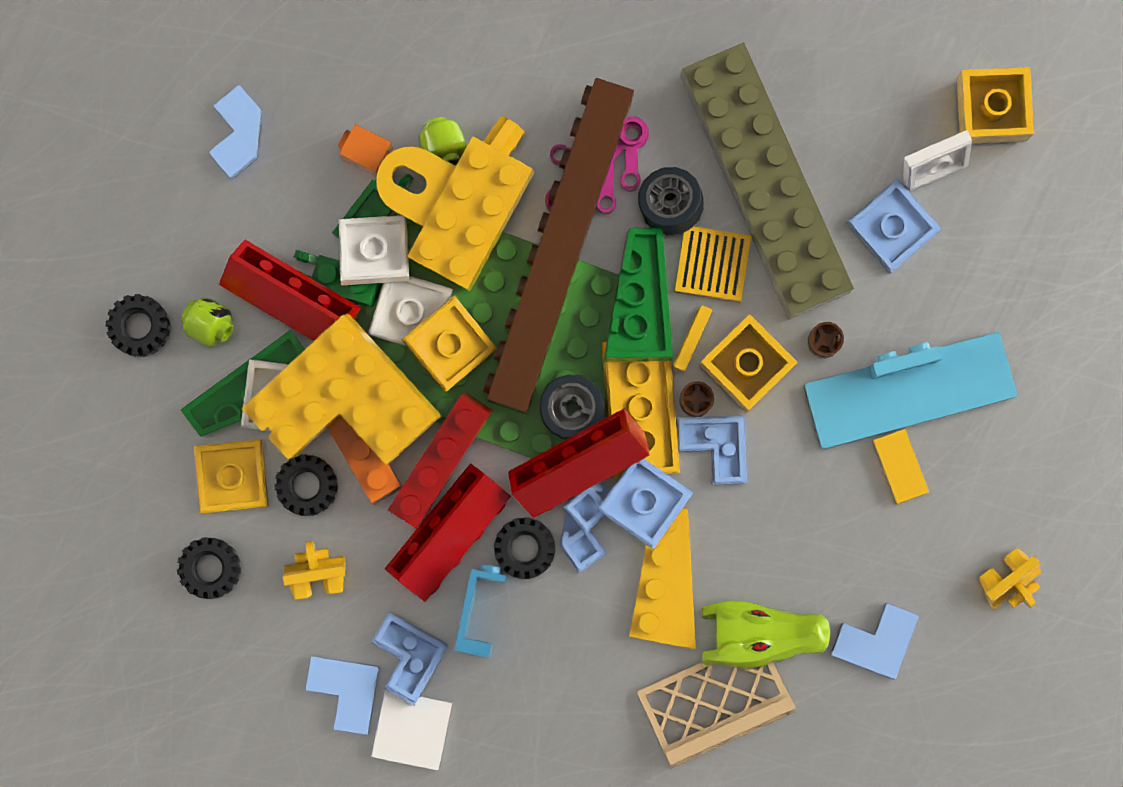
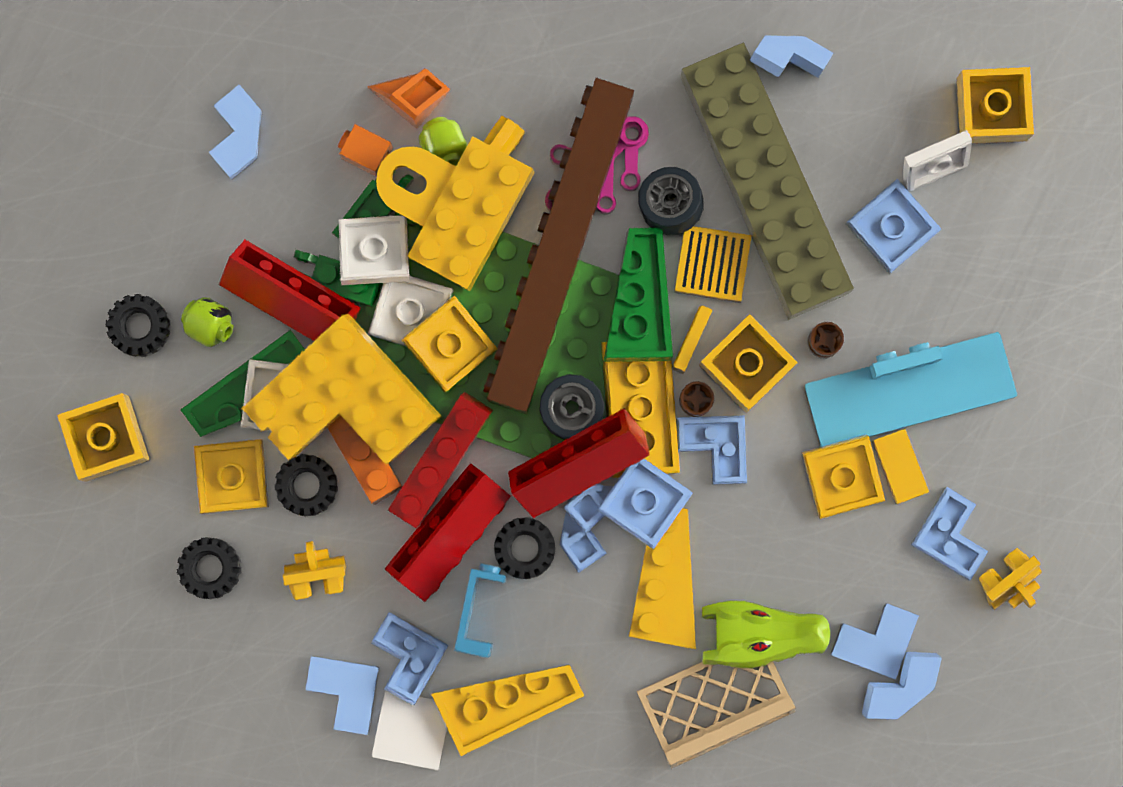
(103, 437): none -> yellow brick
(412, 95): none -> orange slope
(499, 706): none -> yellow wing
(776, 52): none -> light blue tile
(843, 476): none -> yellow tile
(895, 699): none -> light blue tile
(941, 537): none -> light blue tile

